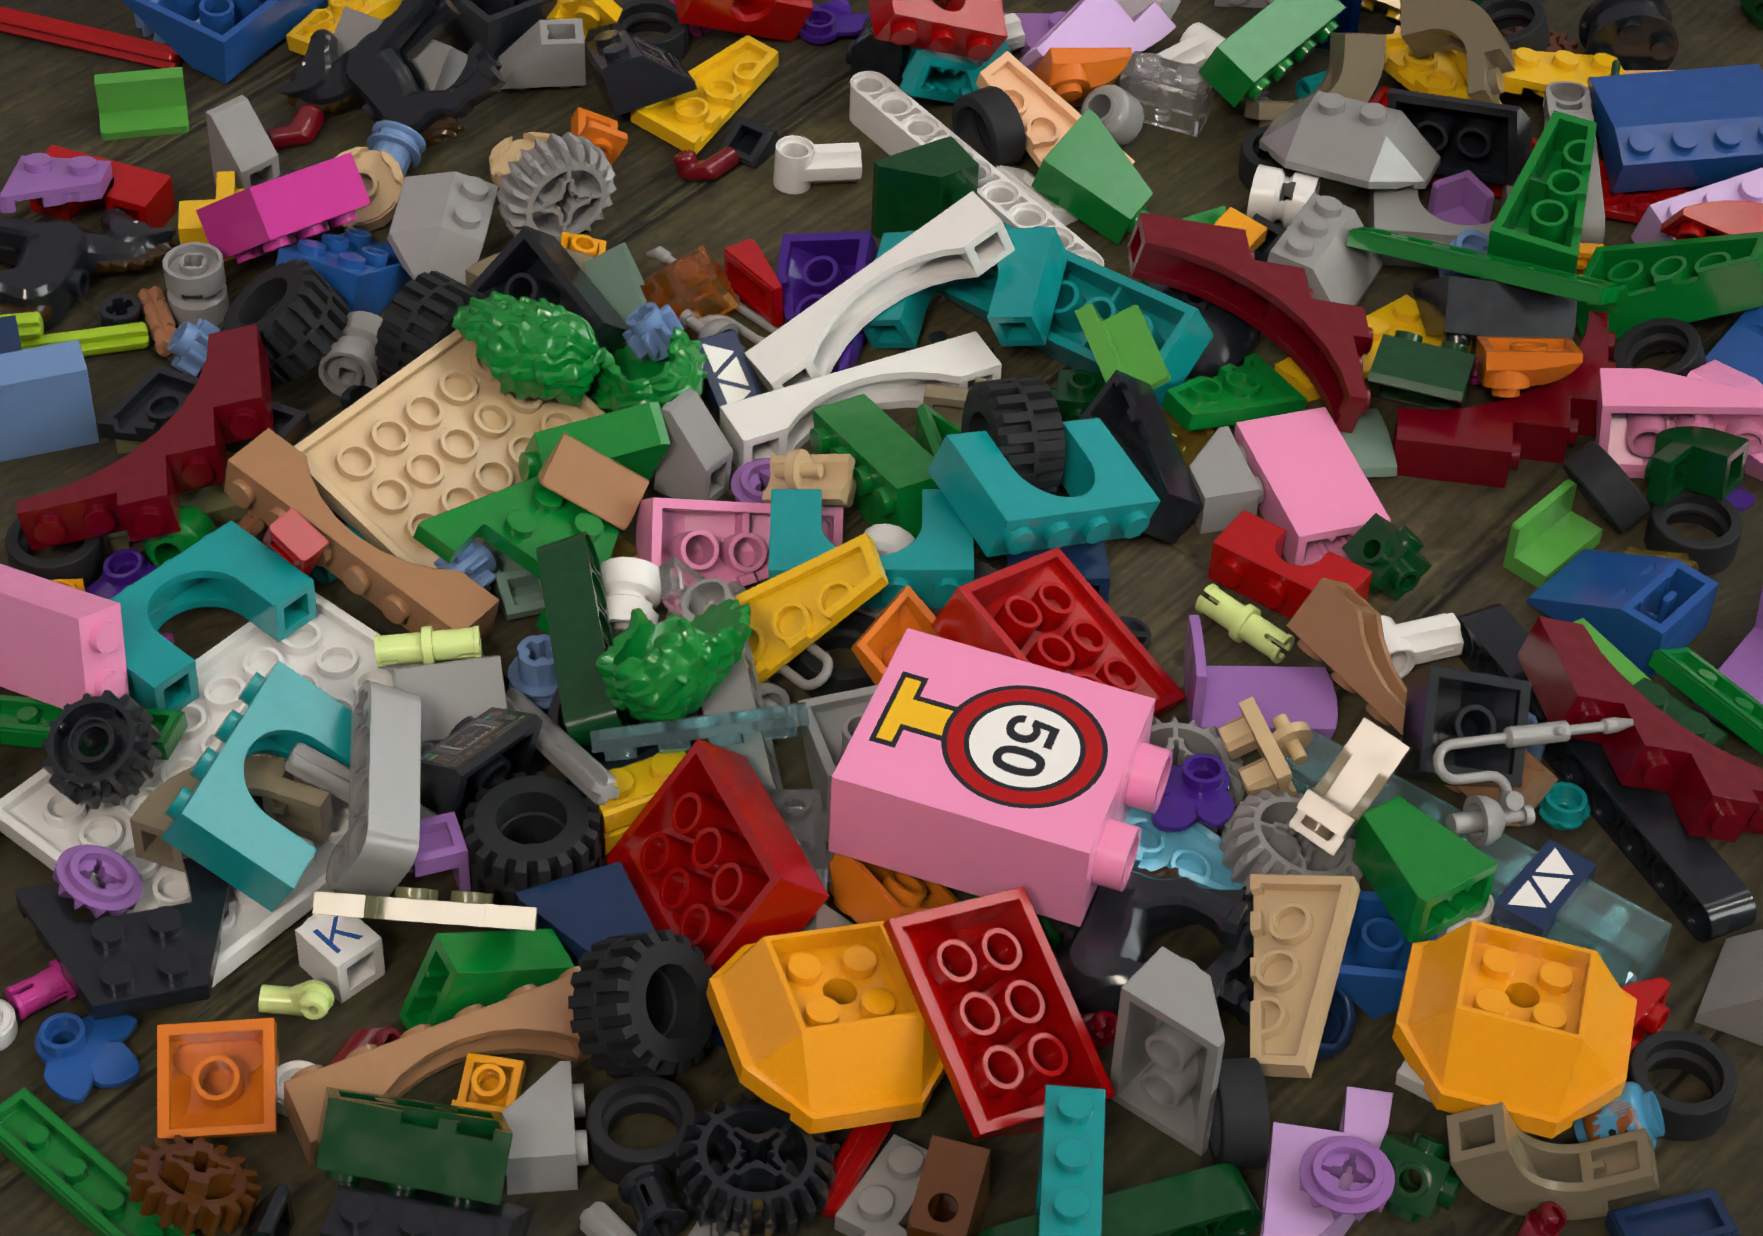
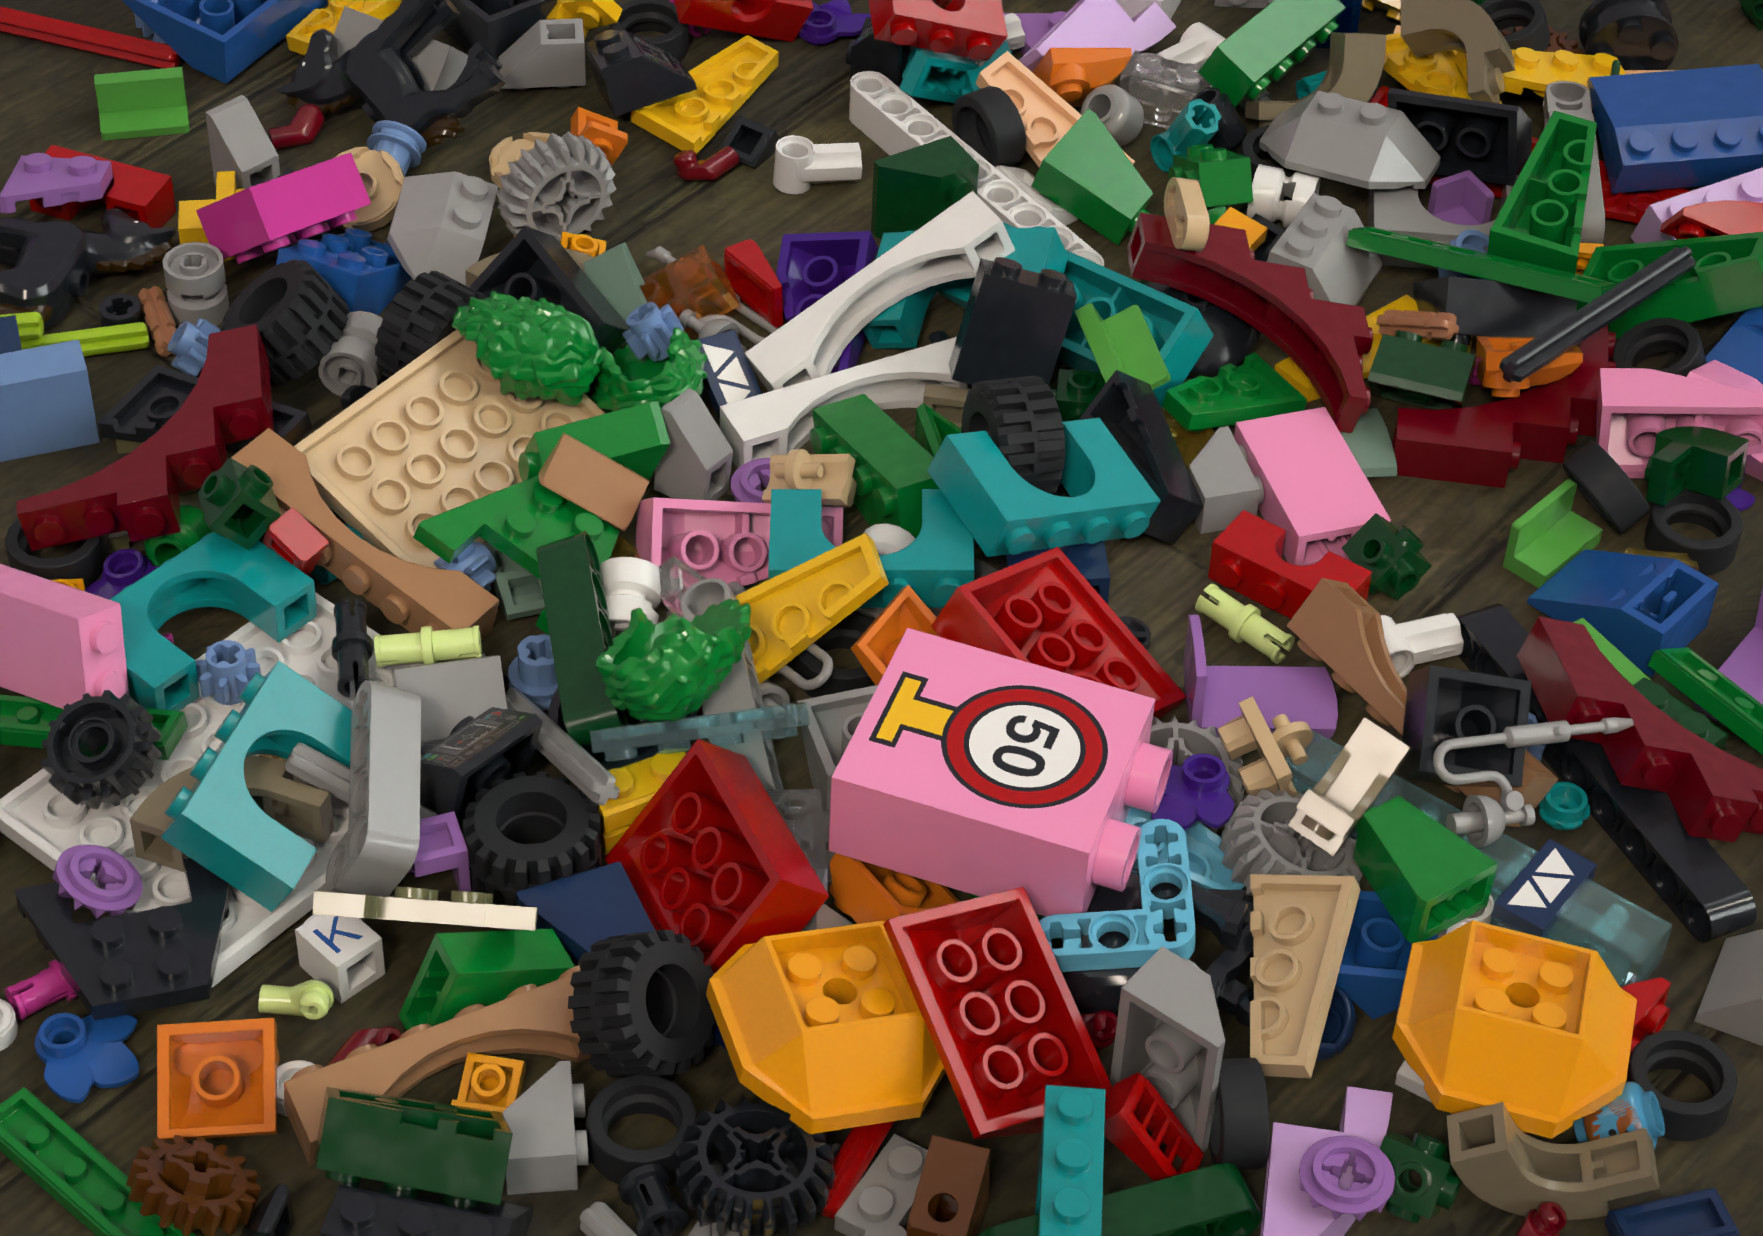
(226, 671): none -> medium blue gear
(239, 503): none -> dark green brick
(351, 645): none -> black pin
(1012, 323): none -> black brick
(1132, 1110): none -> red slope
(1141, 926): none -> medium azure beam
(1186, 214): none -> tan beam
(1193, 126): none -> teal piece
(1220, 173): none -> green brick
(1230, 126): none -> black brick
(1426, 324): none -> nougat axle
(1596, 314): none -> black axle

